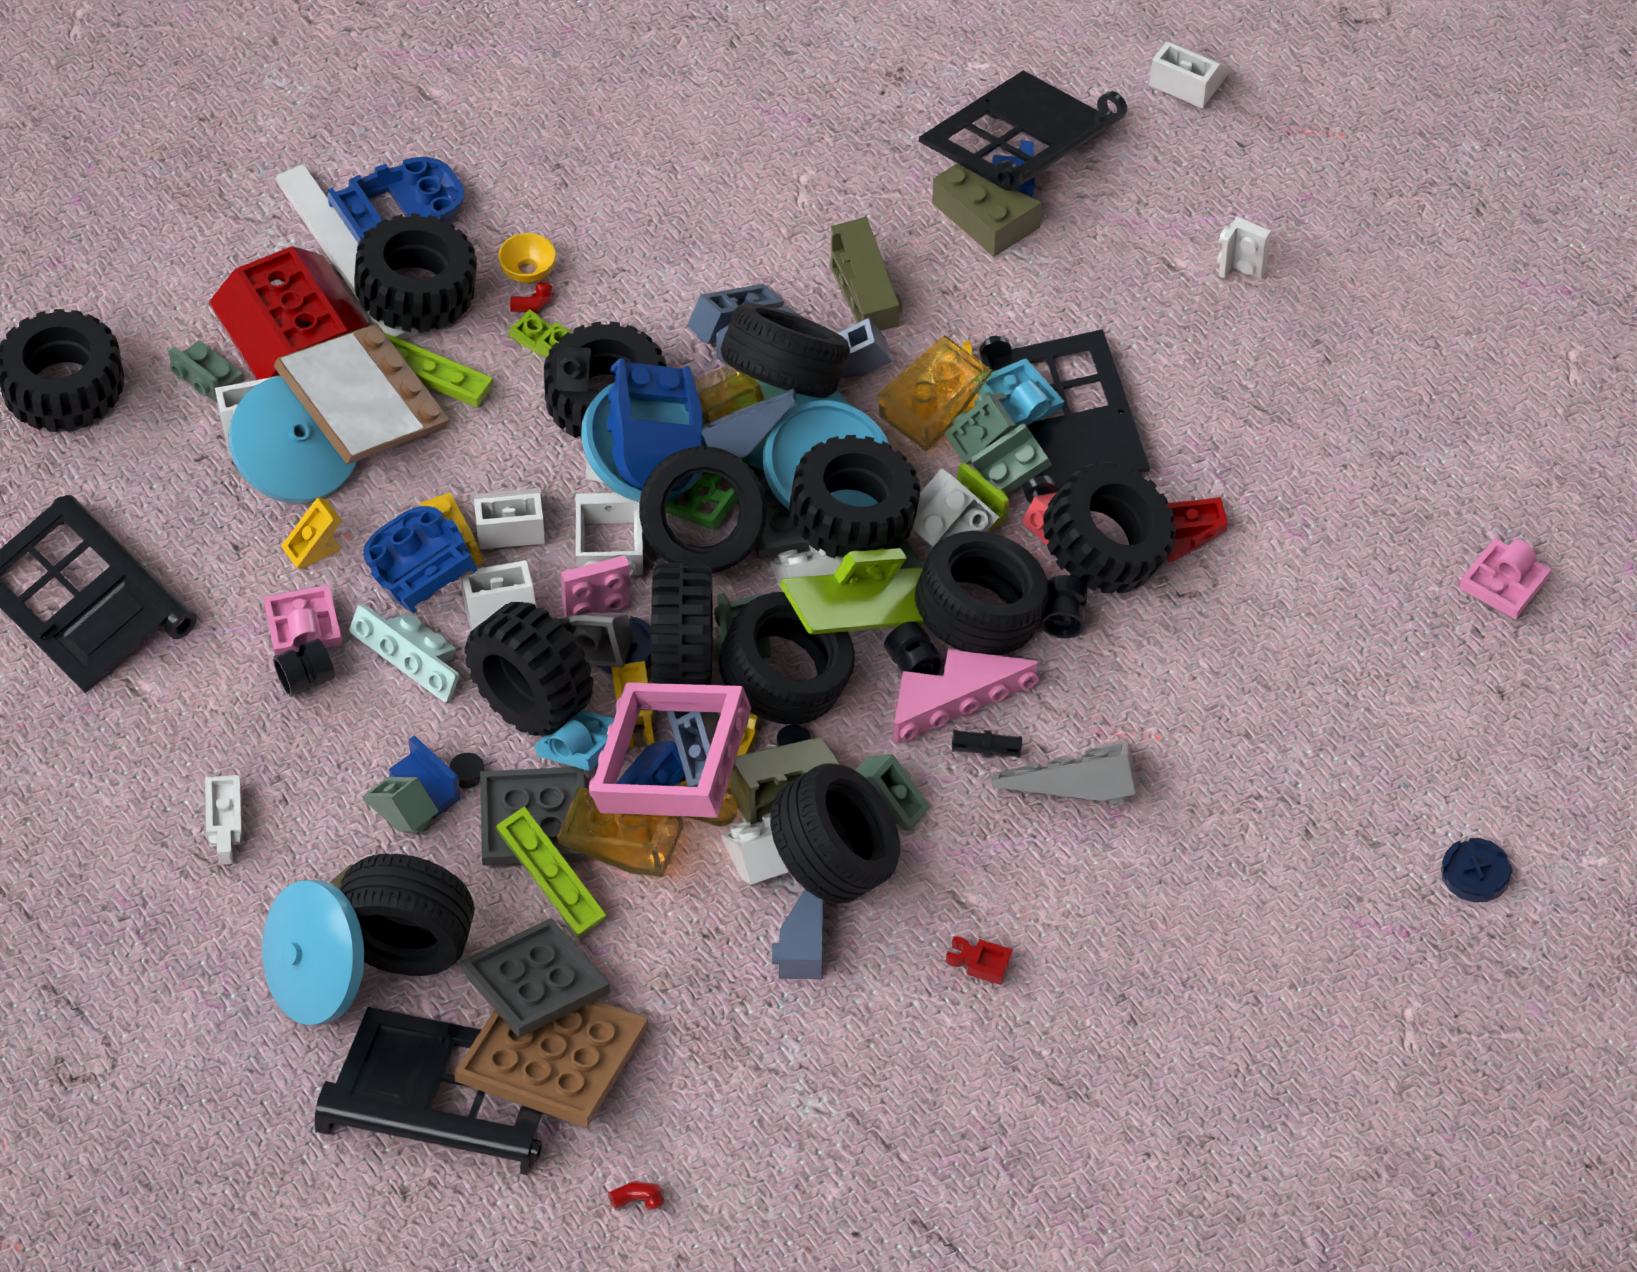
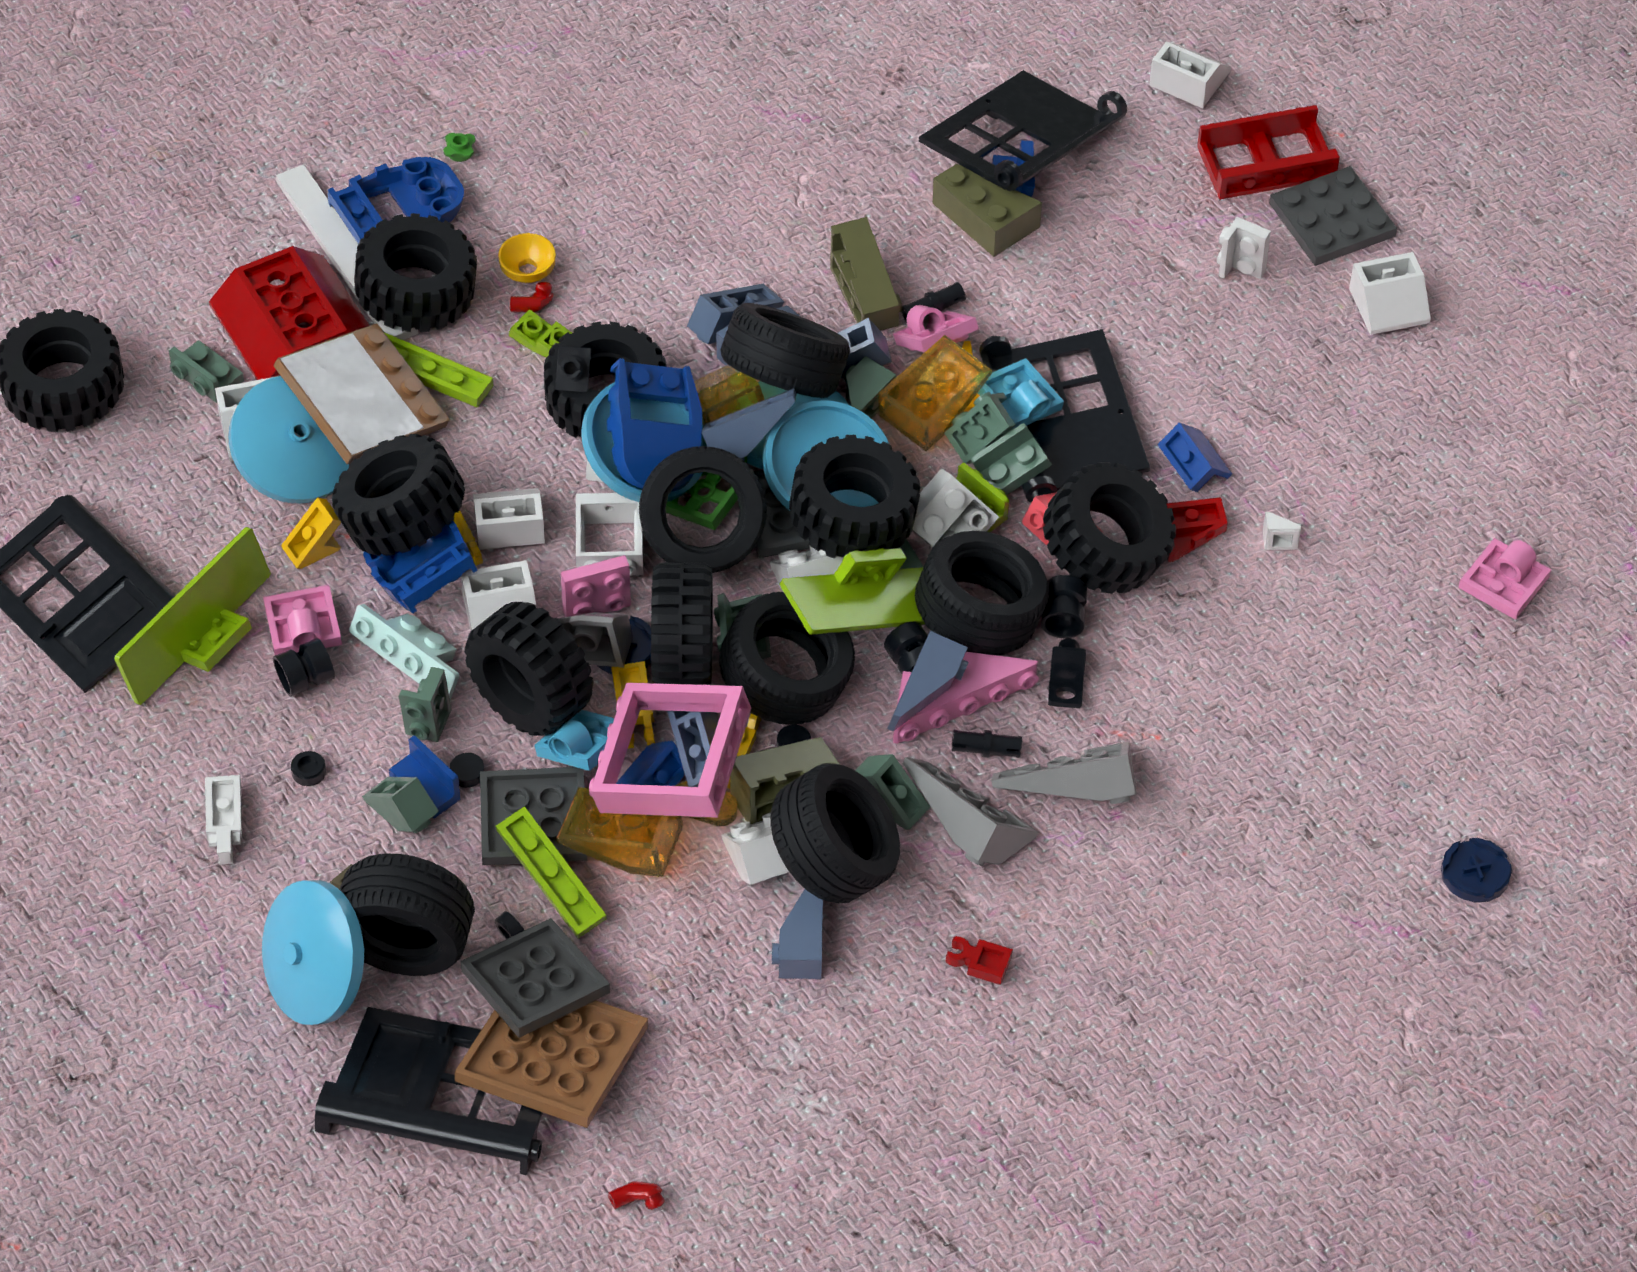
(198, 621): none -> lime bracket
(308, 768): none -> black tile
(398, 494): none -> black tyre
(428, 709): none -> sand green bracket
(459, 146): none -> bright green plate
(508, 925): none -> black tile
(864, 384): none -> sand green slope
(931, 677): none -> sand blue slope
(940, 300): none -> black pin
(948, 323): none -> bright pink plate
(973, 826): none -> light grey wedge
(1067, 673): none -> black bracket
(1192, 456): none -> blue panel
(1268, 169): none -> red window
(1280, 533): none -> white slope
(1332, 215): none -> dark grey plate
(1390, 293): none -> white slope

